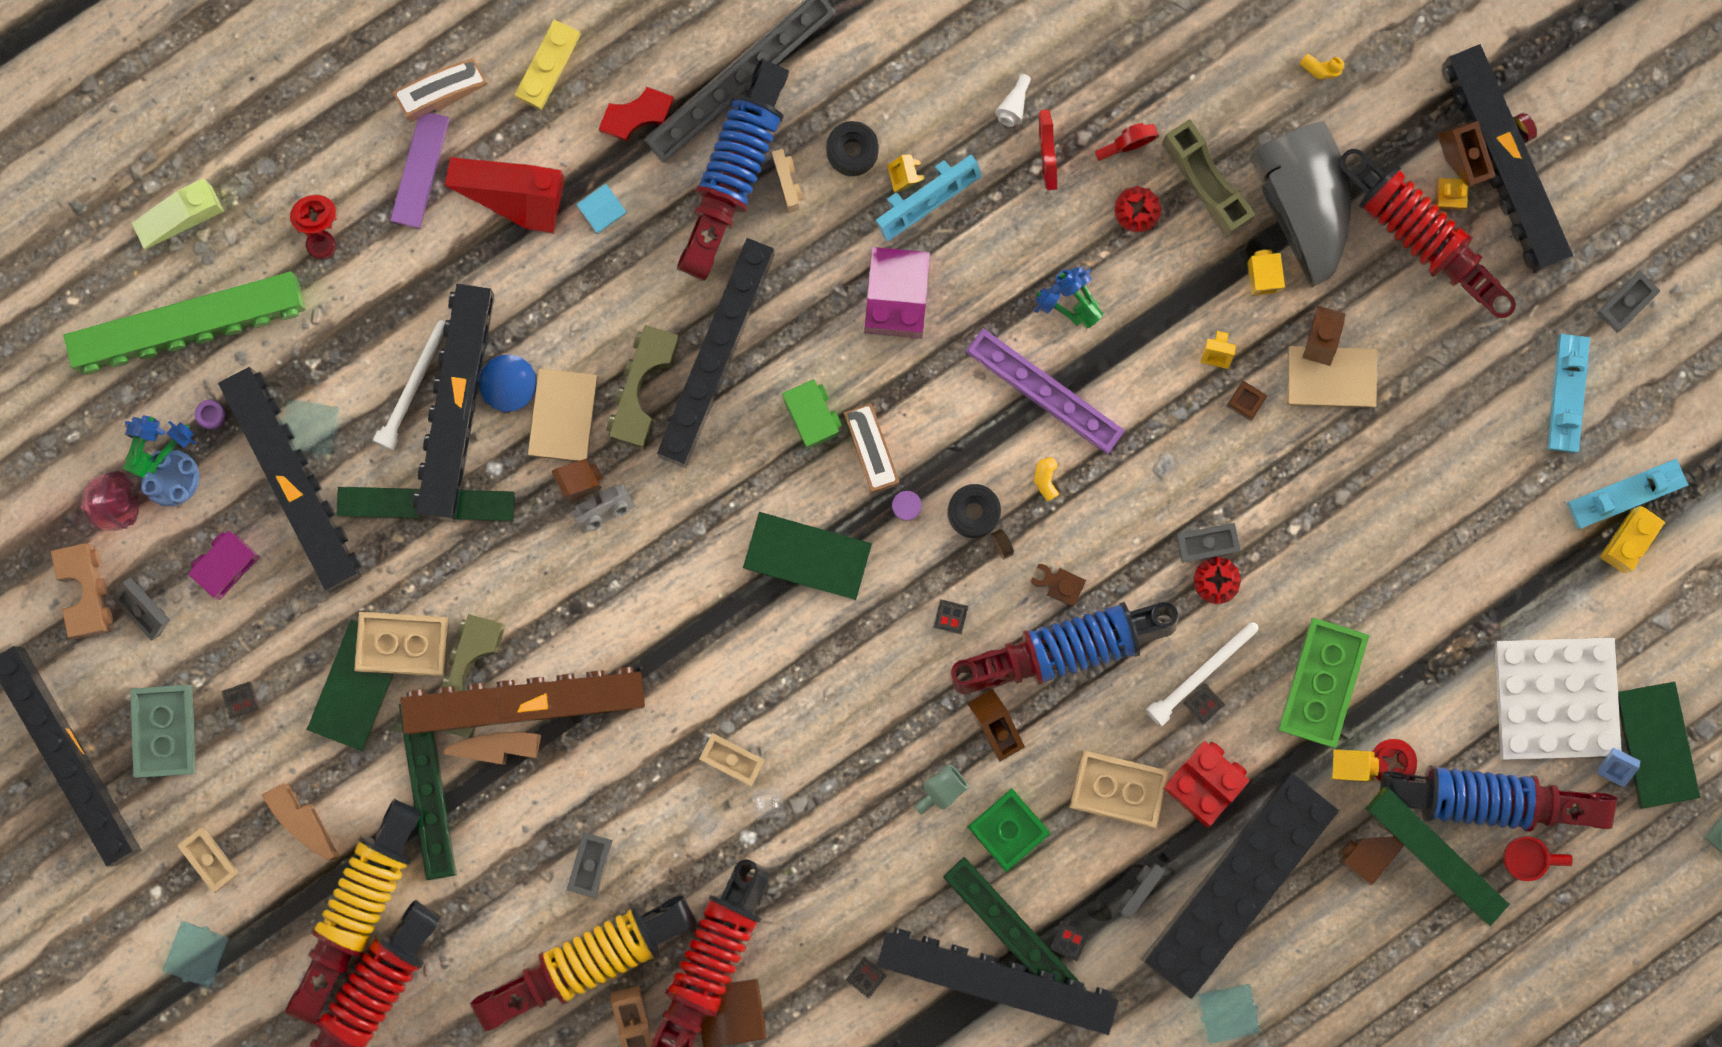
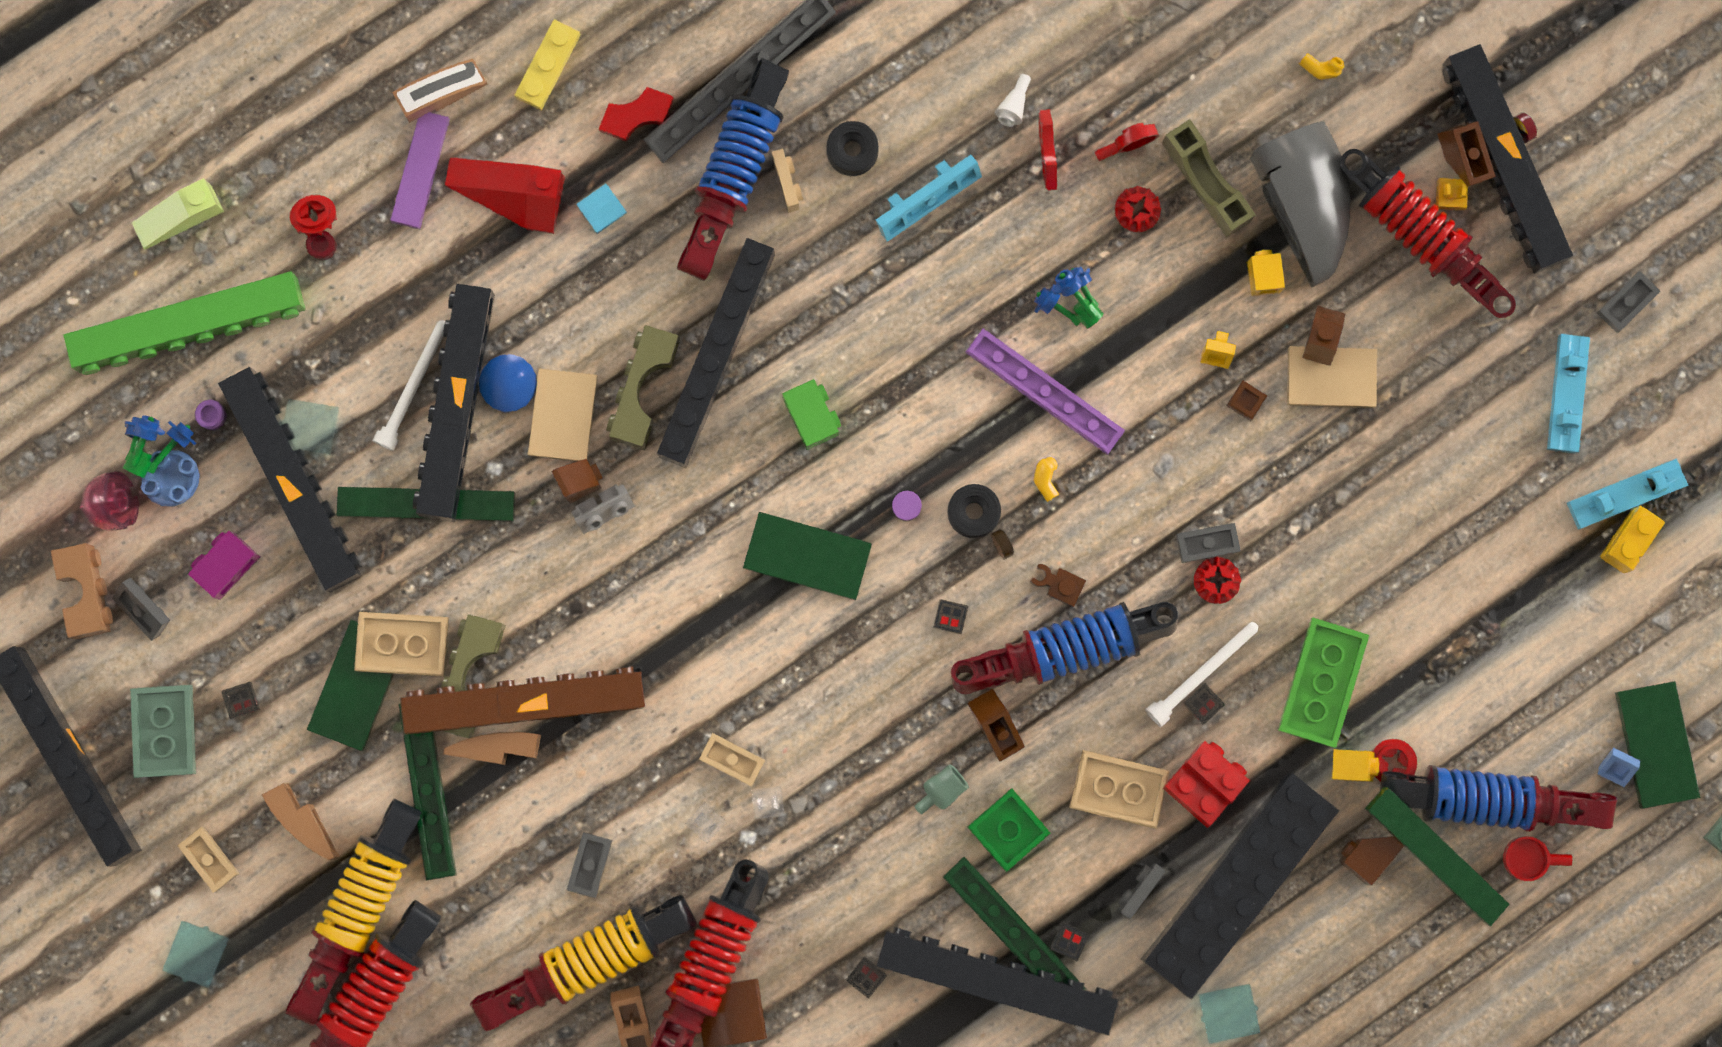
(871, 448): slope -> none
(897, 292): slope -> none
(903, 173): yellow tile -> none
(1557, 698): white plate -> none

